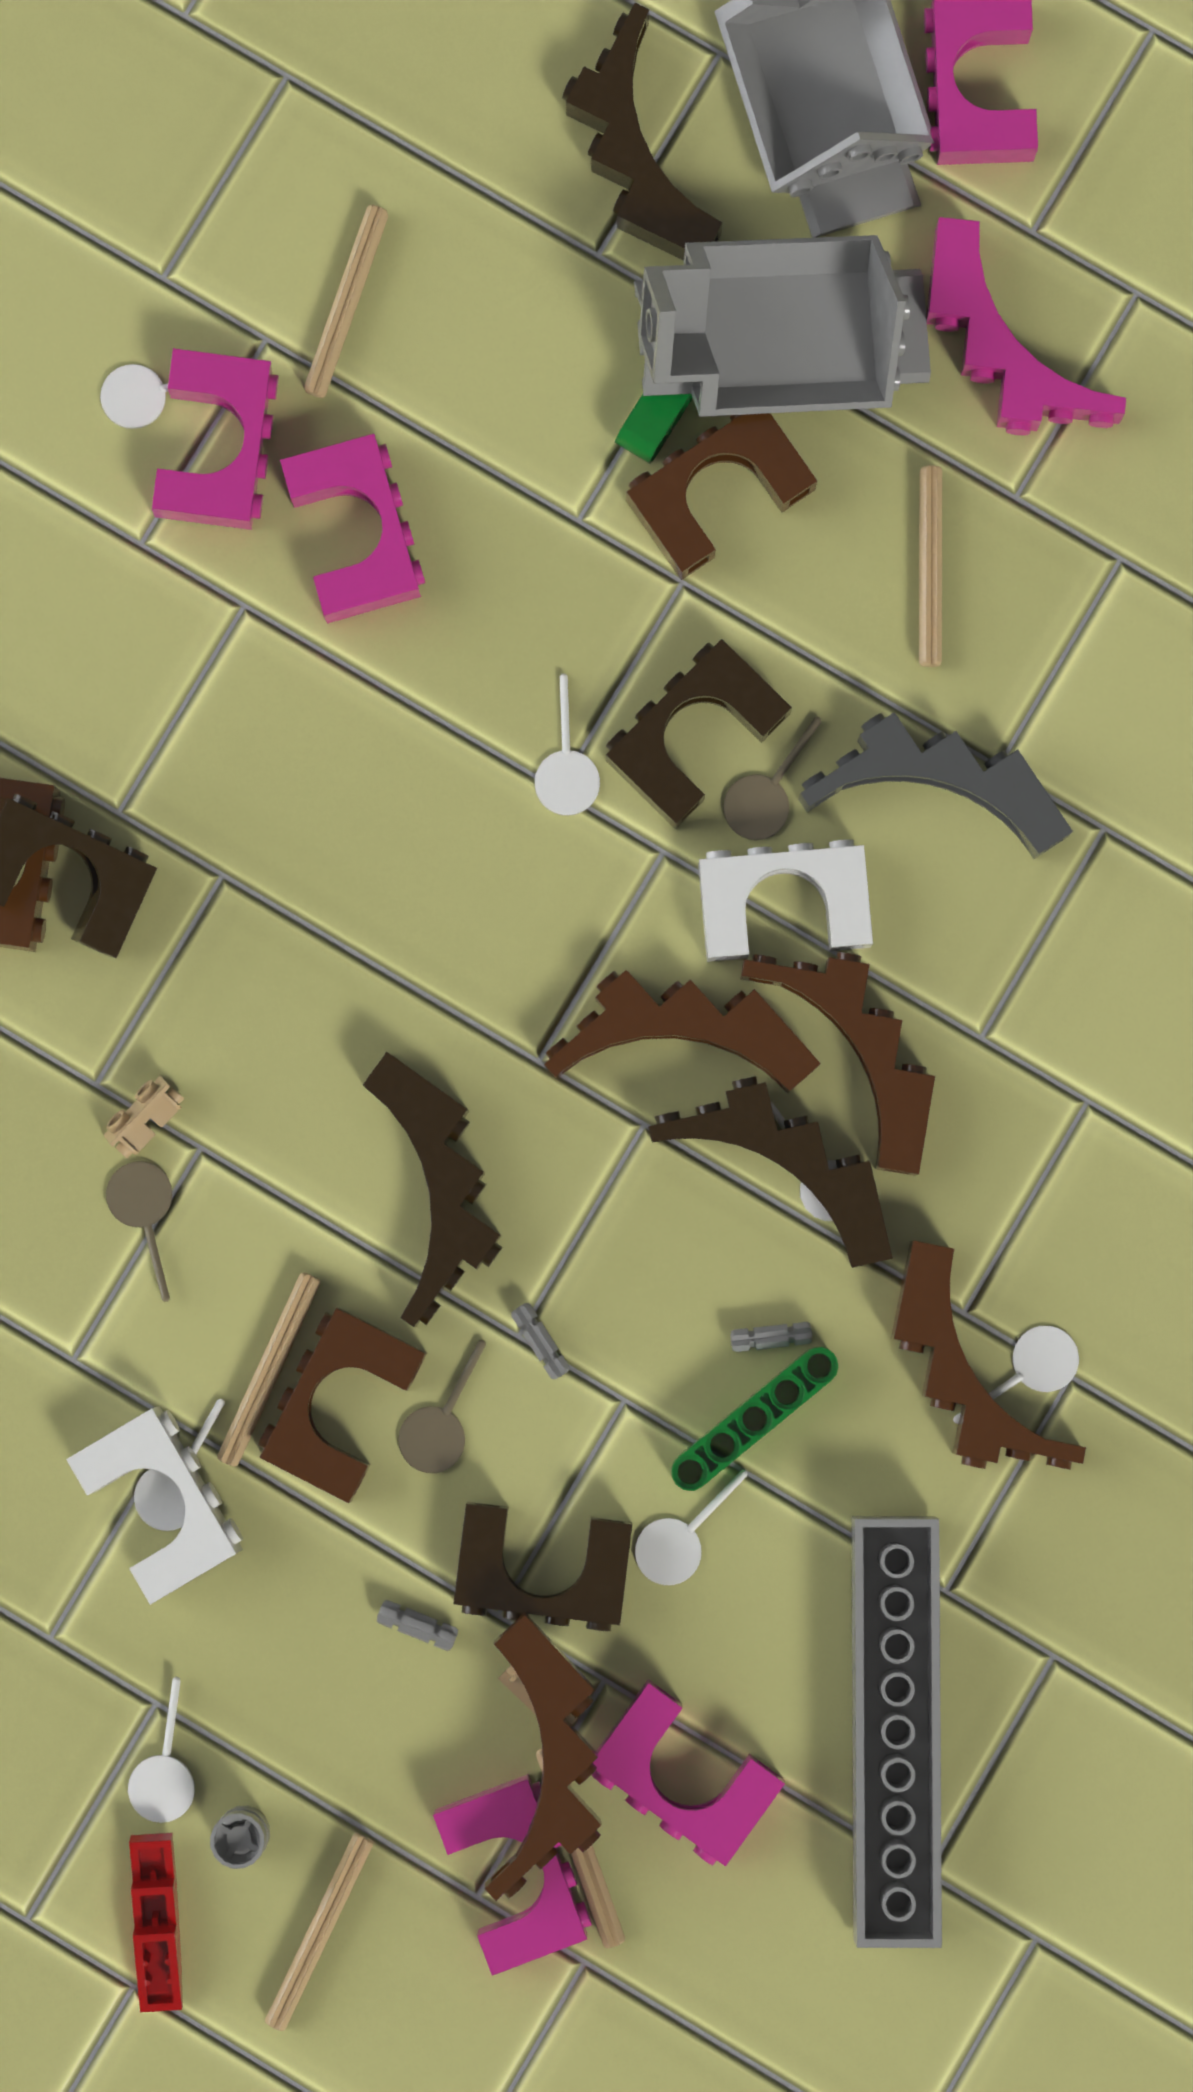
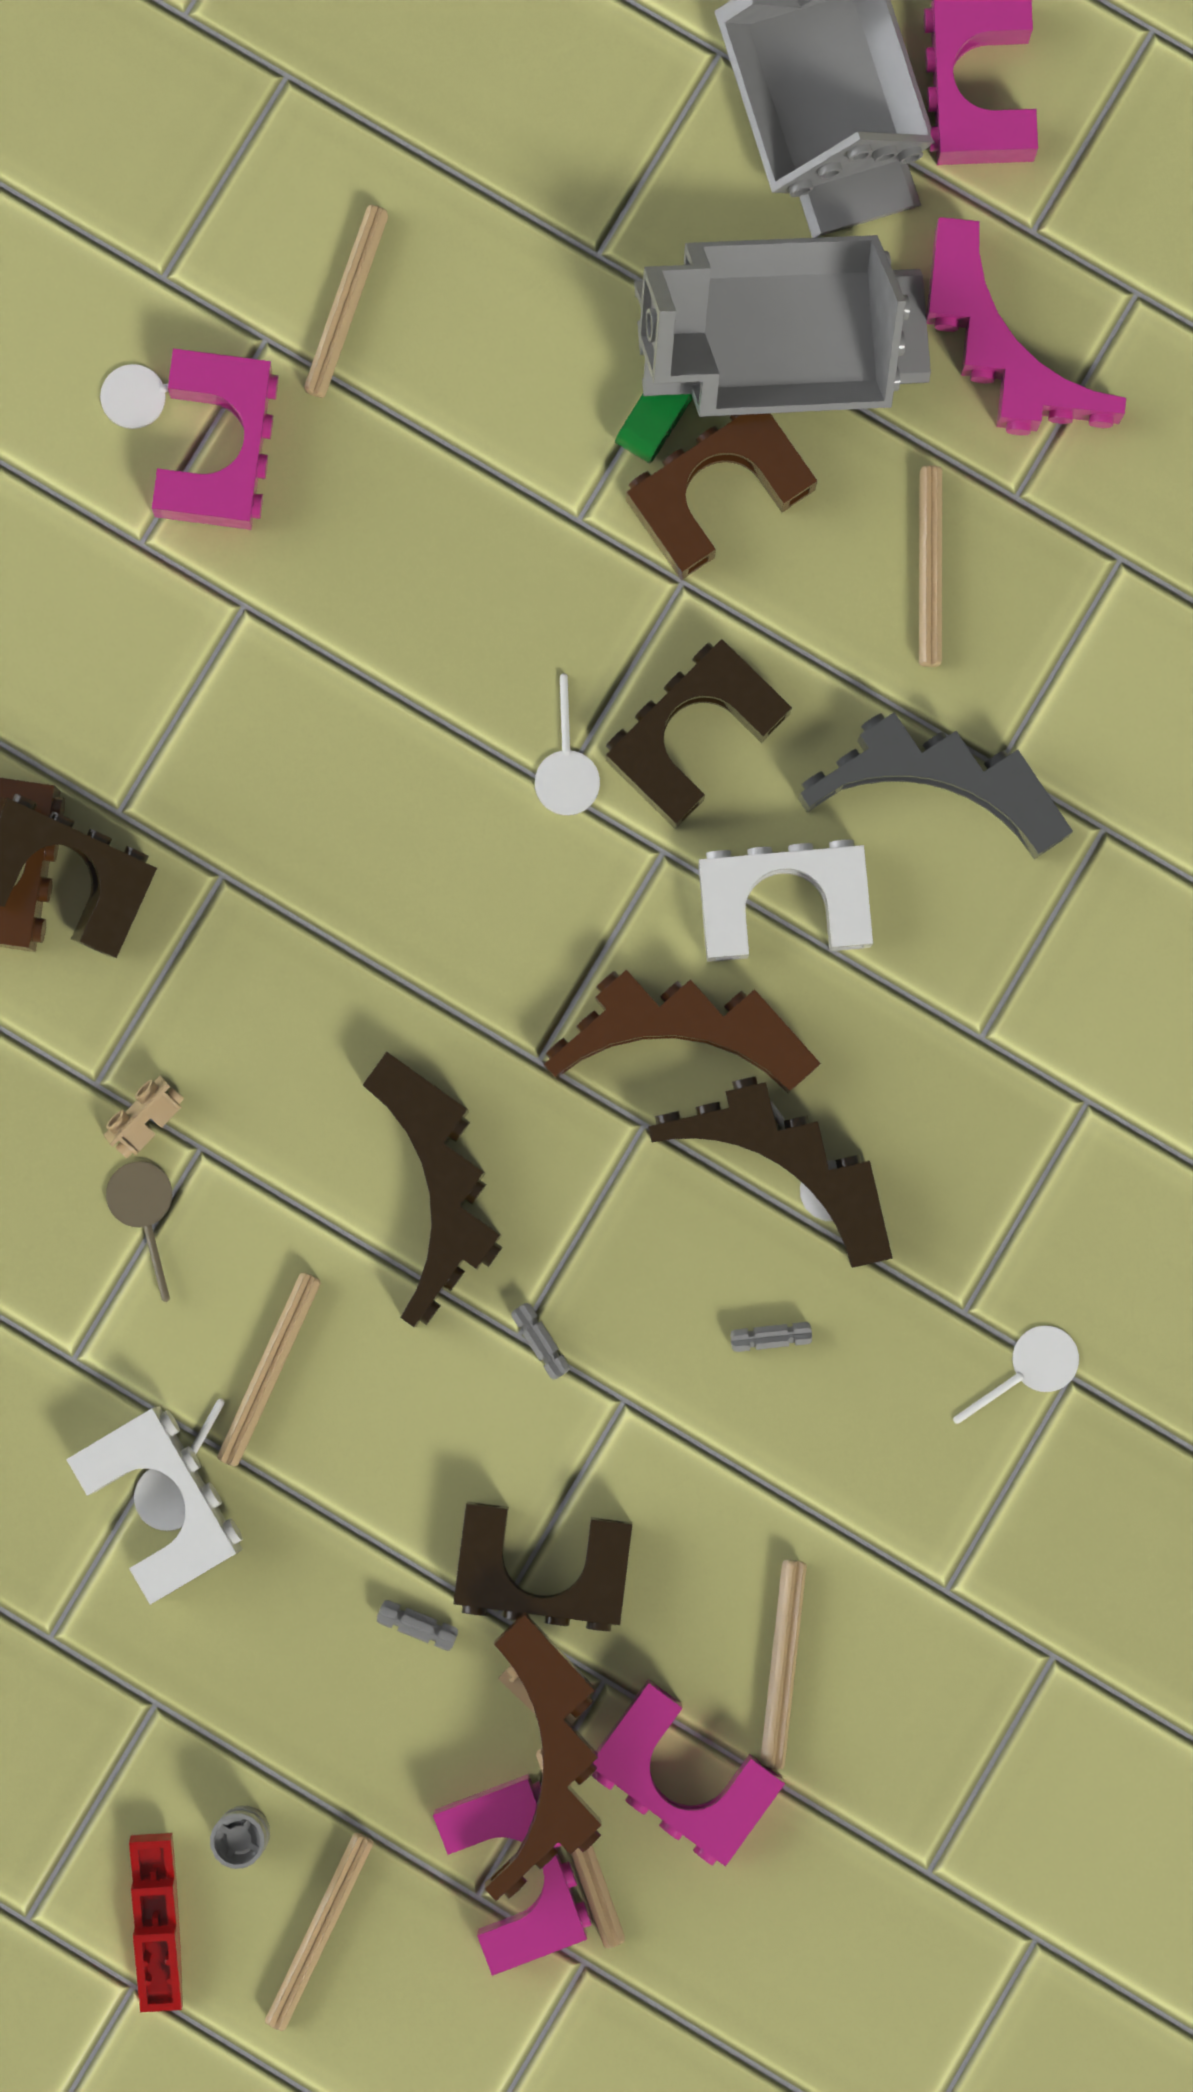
(162, 1785): white piece -> none
(295, 1441): reddish brown arch -> none
(358, 471): dark pink arch -> none
(433, 1436): dark tan piece -> none
(605, 102): dark brown arch -> none
(670, 1548): white piece -> none
(758, 804): dark tan piece -> none
(775, 1414): green beam -> none
(783, 1664): none -> tan axle
(896, 1732): light grey brick -> none
(899, 1095): reddish brown arch -> none
(927, 1320): reddish brown arch -> none

